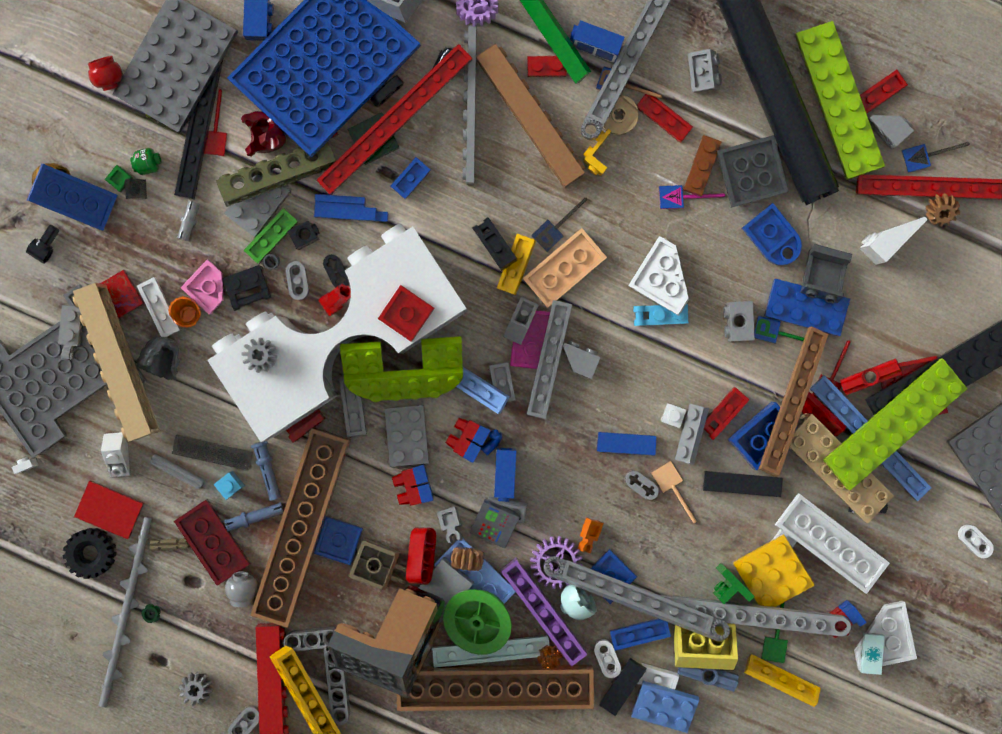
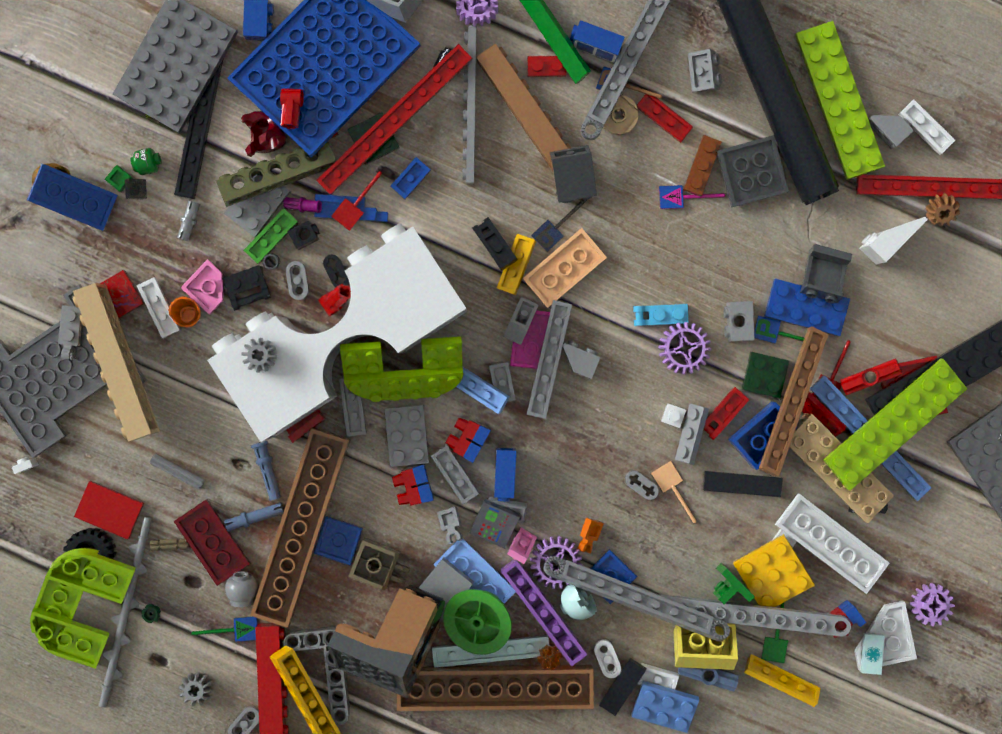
(40, 248): black axle -> none
(59, 598): none -> lime plate
(104, 73): red piece -> none
(115, 454): white slope -> none
(160, 358): dark grey hair -> none
(212, 452): clear smoke plate -> none
(216, 140): red piece -> none
(229, 485): medium azure brick -> none
(243, 628): none -> piece
(291, 101): none -> red piece
(302, 204): none -> magenta axle
(347, 213): none -> red piece
(387, 91): black beam -> none
(406, 313): red tile -> none
(421, 555): red beam -> none
(454, 474): none -> light grey plate
(467, 558): medium nougat gear -> none
(495, 437): blue arm -> none
(522, 545): none -> bright pink plate
(573, 174): none -> dark grey panel
(595, 165): yellow bracket -> none
(626, 443): blue tile -> none
(639, 633): blue plate -> none
(662, 277): white plate -> none
(682, 339): none -> lavender gear
(765, 375): none -> dark green plate
(773, 234): blue plate -> none
(882, 90): red tile -> none
(918, 158): piece -> none
(927, 127): none -> white plate
(933, 612): none -> lavender gear
(975, 540): white plate -> none

